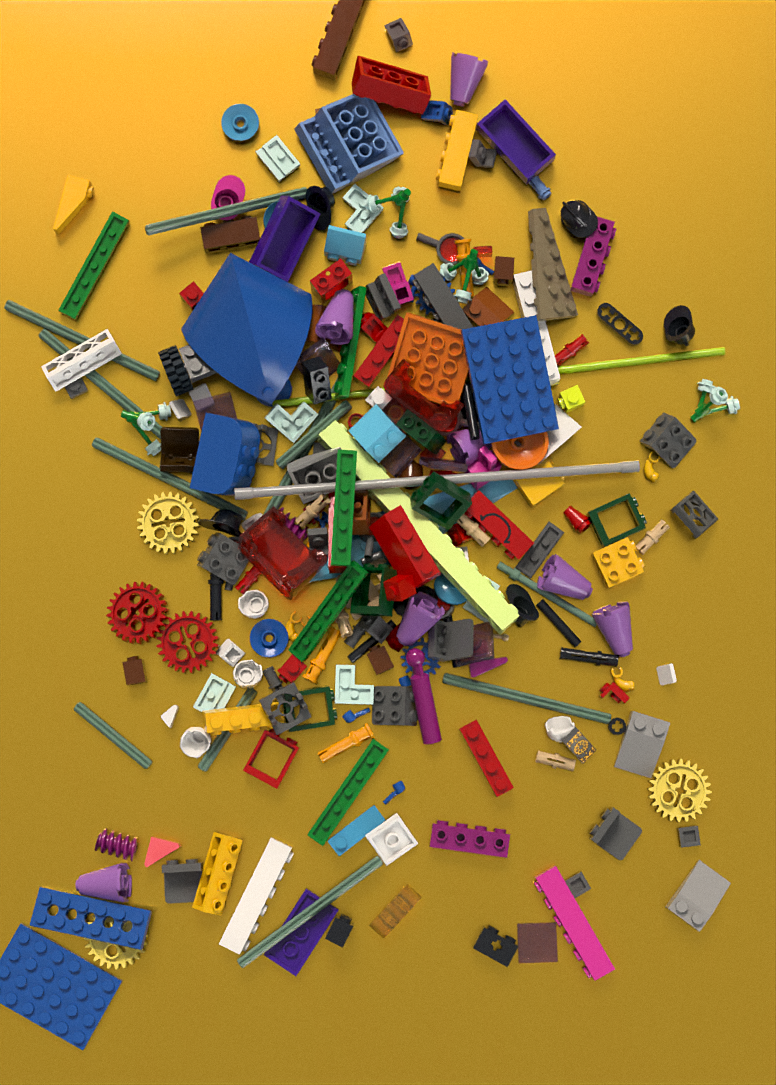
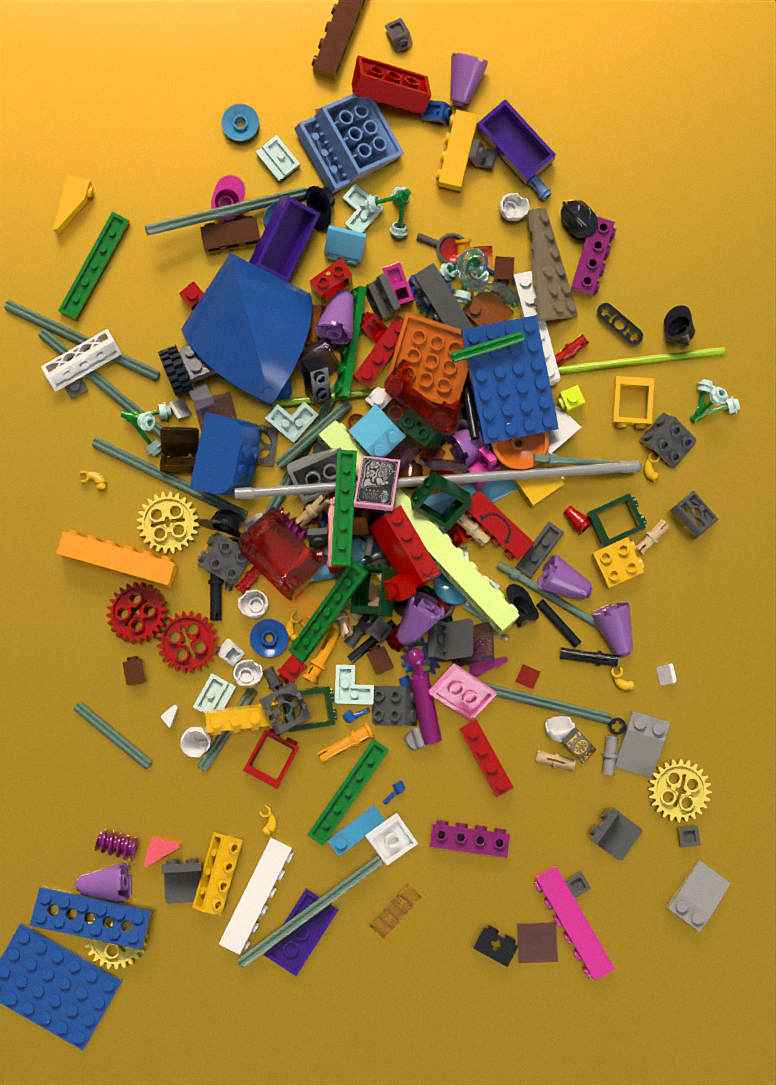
(97, 478): none -> yellow arm
(117, 559): none -> light orange brick
(272, 823): none -> yellow arm
(340, 930): black brick -> none
(377, 483): none -> tile
(414, 739): none -> light grey plate
(462, 692): none -> bright pink tile
(487, 346): none -> green axle
(503, 291): none -> clear light blue plant
(514, 207): none -> white hair
(527, 676): none -> clear red tile
(553, 459): none -> sand green bar
(610, 755): none -> light grey pin
(617, 694): red bracket -> none
(632, 382): none -> yellow window

